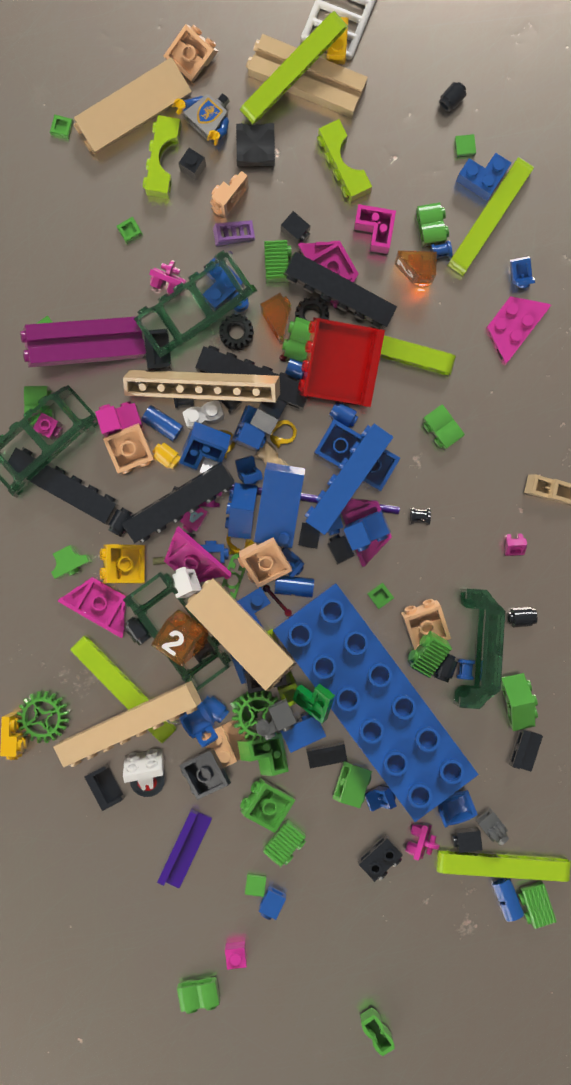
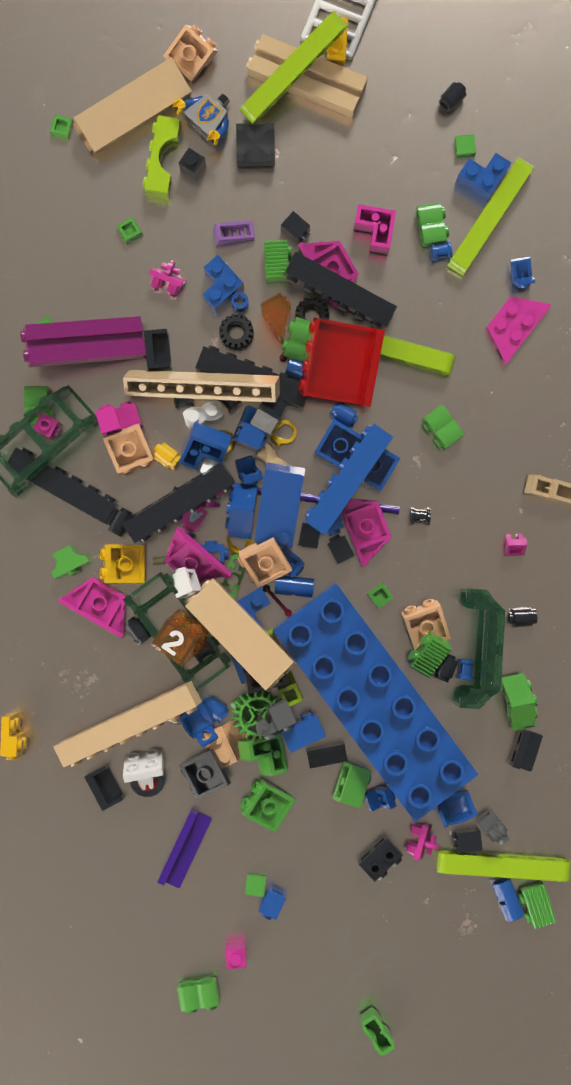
(51, 733): bright green gear -> none
(116, 681): lime beam -> none
(162, 423): blue pin -> none
(211, 316): clear green windscreen -> none
(226, 197): light nougat plate -> none
(284, 843): bright green brick -> none
(317, 703): green plate -> none
(354, 182): lime arch -> none
(366, 529): blue brick -> none
(417, 266): clear orange slope -> none

